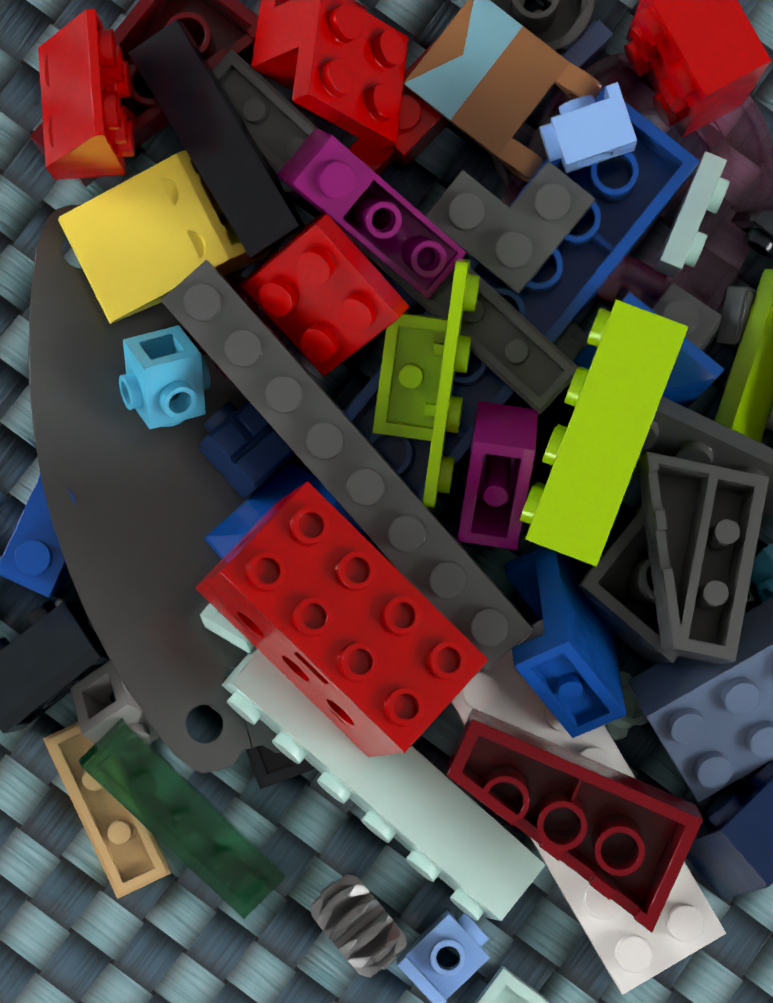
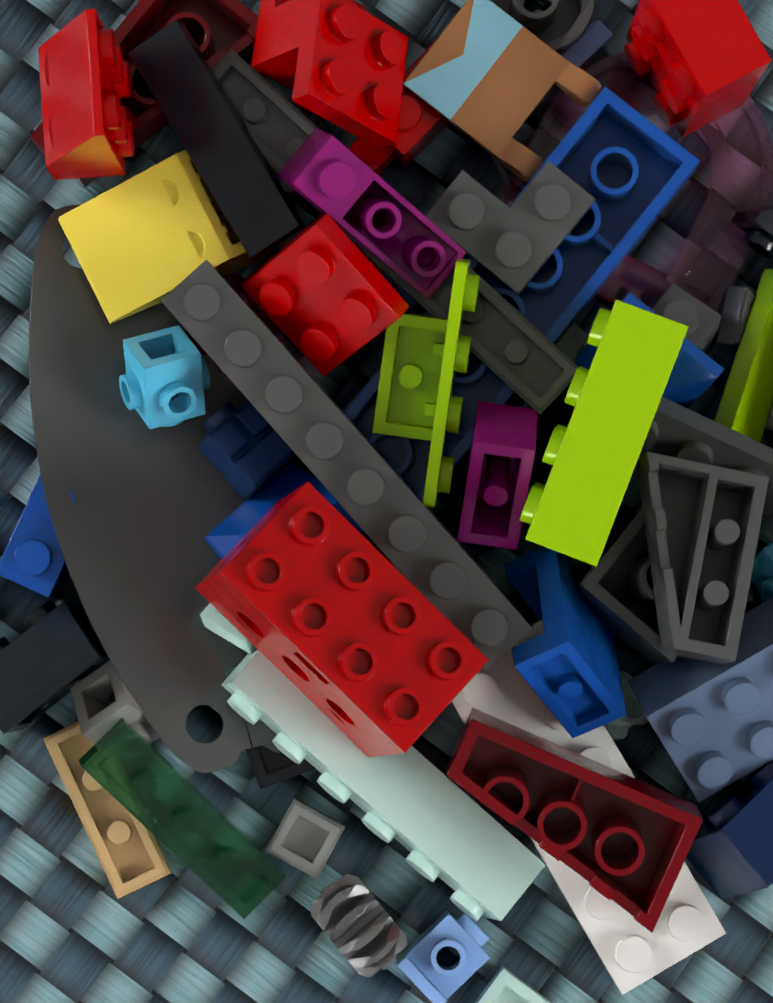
(305, 838): none -> light grey tile
(589, 130): light blue brick -> none
(703, 193): light aqua plate -> none

